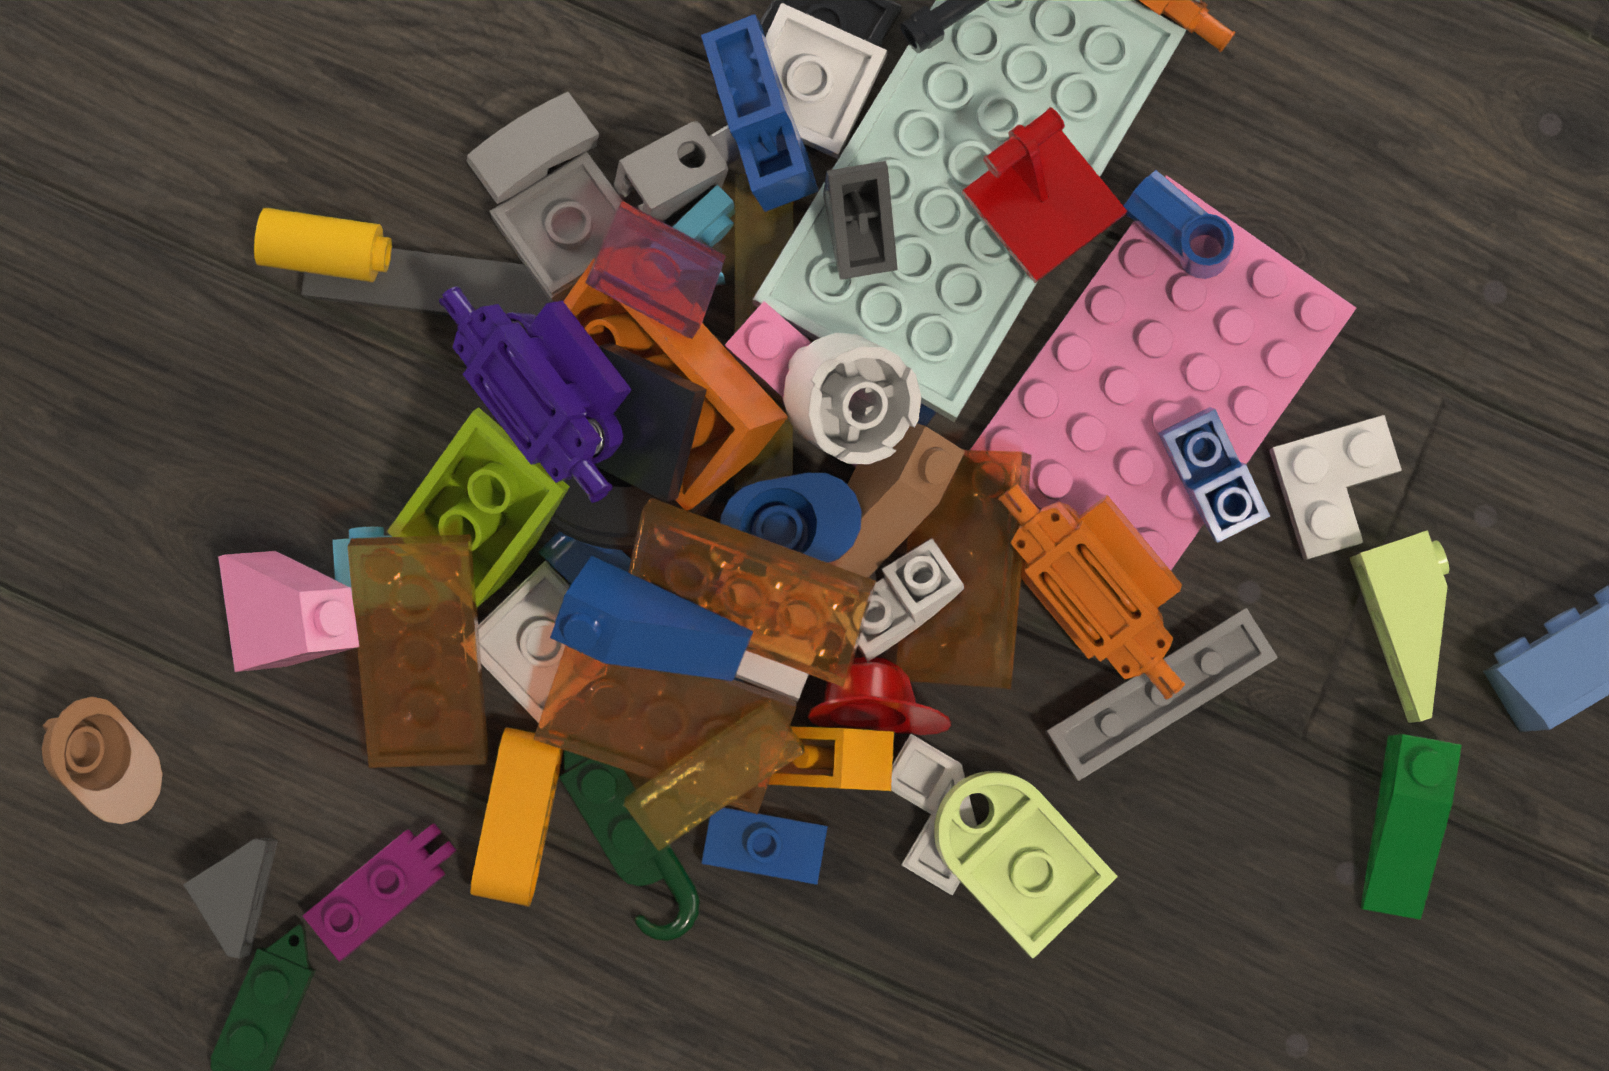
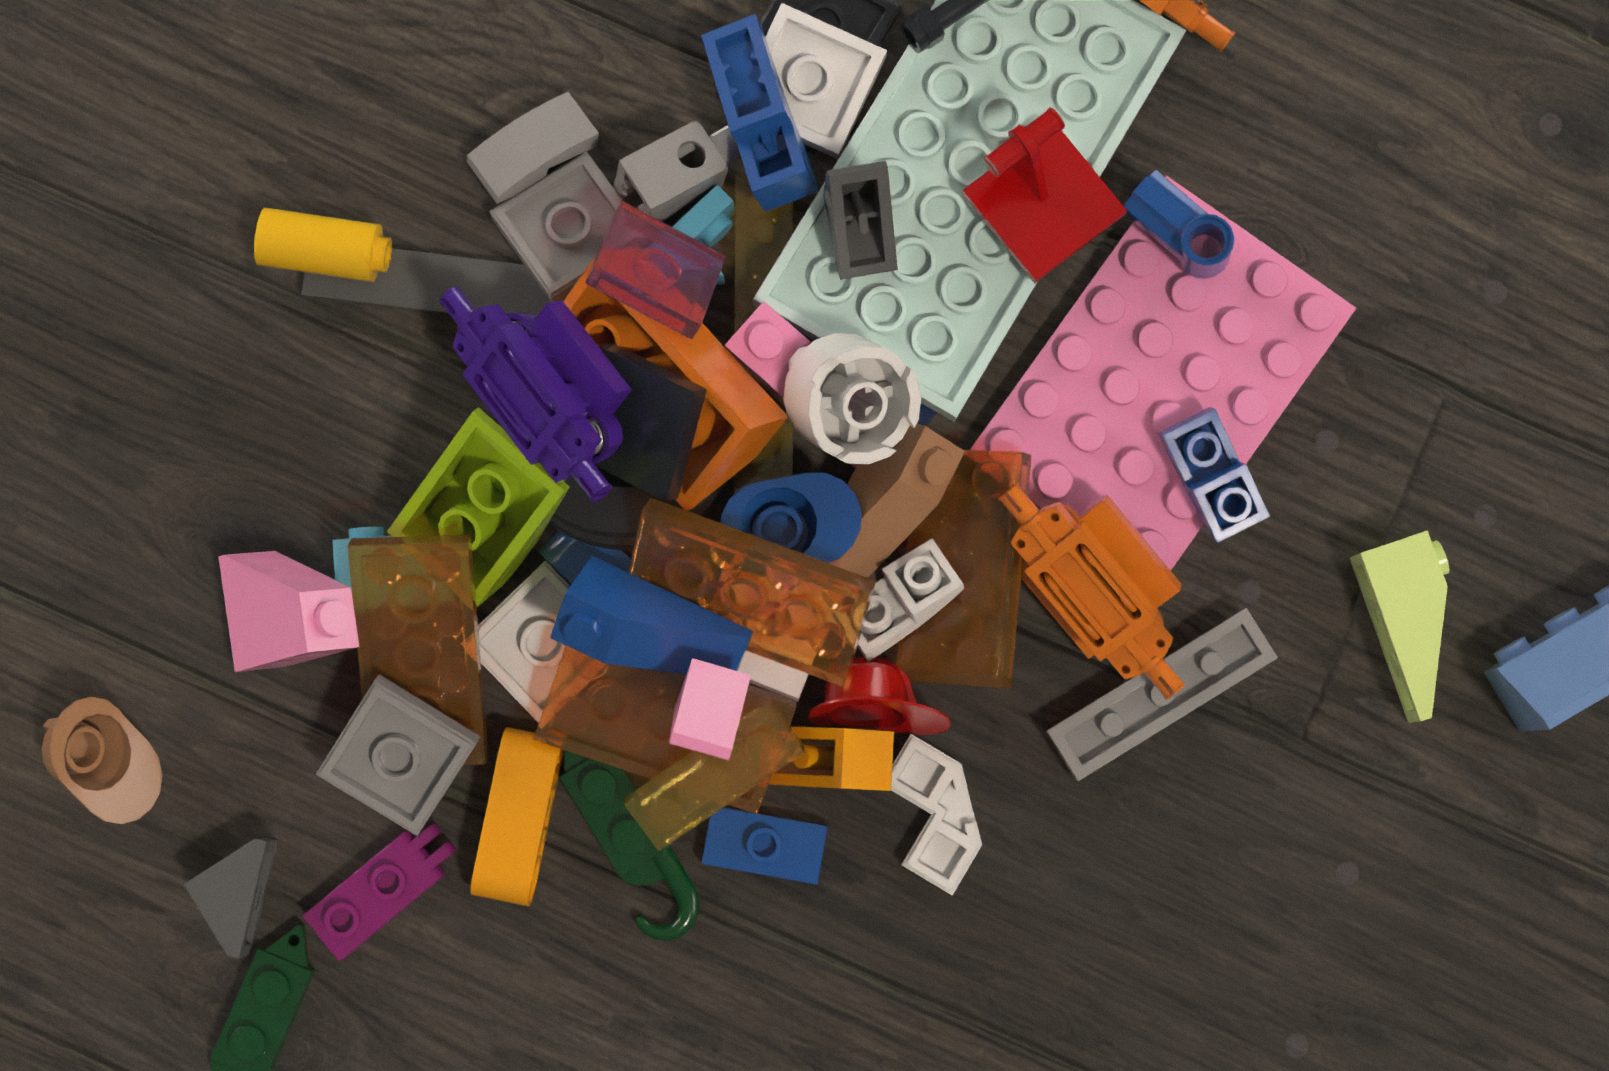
(398, 755): none -> light grey plate
(709, 709): none -> bright pink slope
(1021, 860): yellowish green tile -> none
(1316, 480): white plate -> none
(1409, 823): green slope -> none

